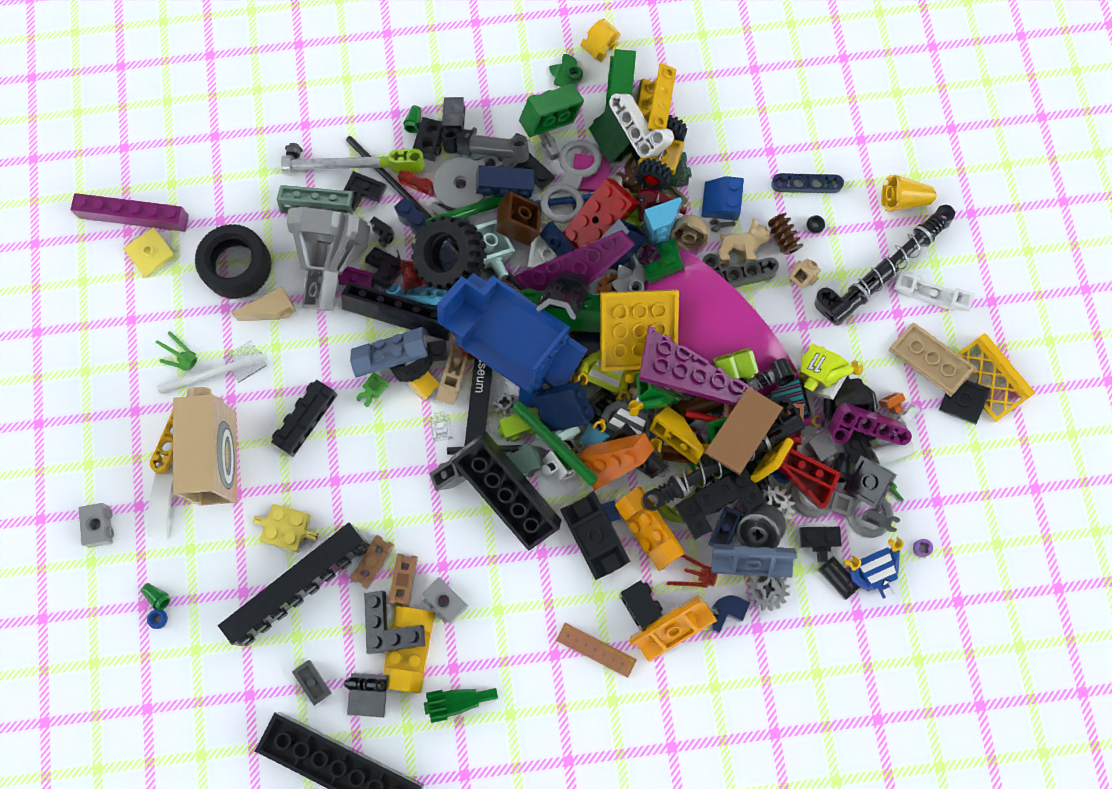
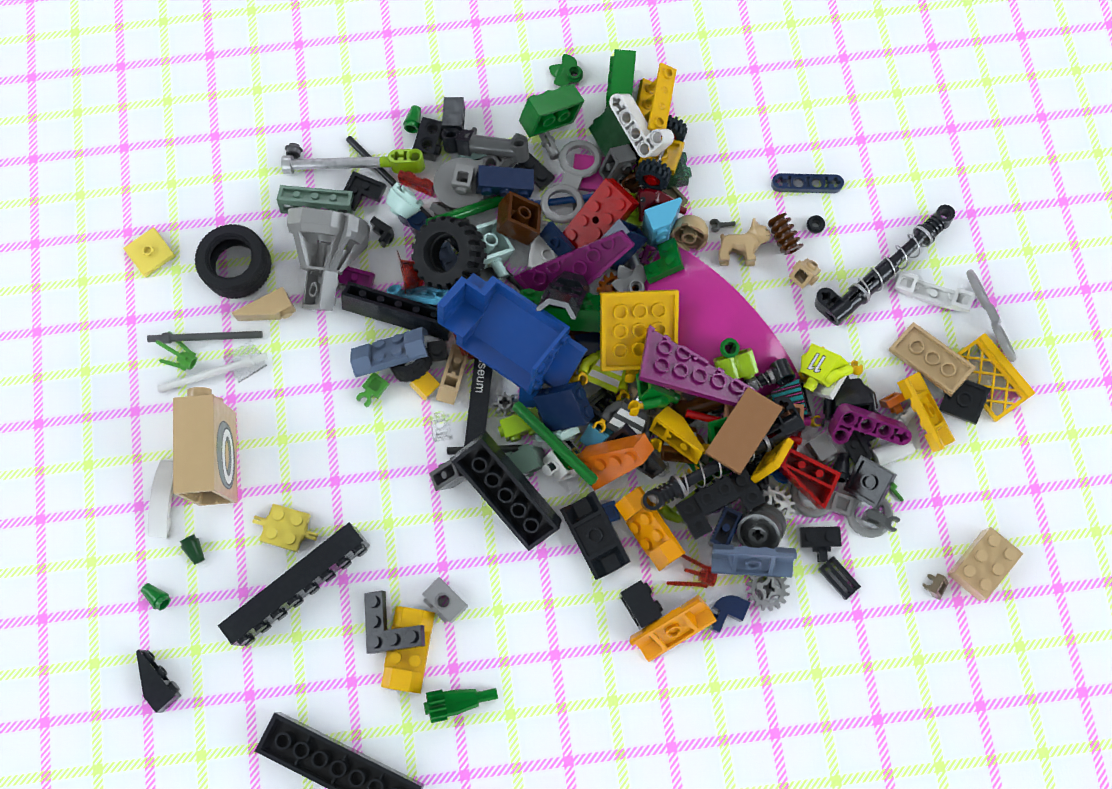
(88, 517): light grey brick -> none
(129, 212): magenta brick -> none
(152, 616): blue plate -> none
(156, 457): yellow beam -> none
(156, 686): none -> black slope
(168, 338): none -> dark grey bar
(192, 548): none -> dark green cone
(304, 417): black brick -> none
(312, 682): dark grey plate -> none
(366, 694): hinge -> none
(372, 562): medium nougat plate -> none
(387, 267): black plate -> none
(403, 201): none -> light aqua cone
(403, 580): medium nougat plate -> none
(461, 174): none -> light grey brick
(596, 650): nougat tile -> none
(601, 39): yellow brick -> none
(618, 163): none -> dark grey brick
(723, 198): blue slope -> none
(734, 347): none -> green cone
(740, 271): dark grey beam -> none
(877, 568): torso -> none
(905, 193): yellow cone -> none
(929, 549): medium lavender bush -> none
(931, 418): none -> yellow piece
(938, 586): none -> dark tan tile
(985, 564): none -> tan brick
(993, 315): none -> light grey bar

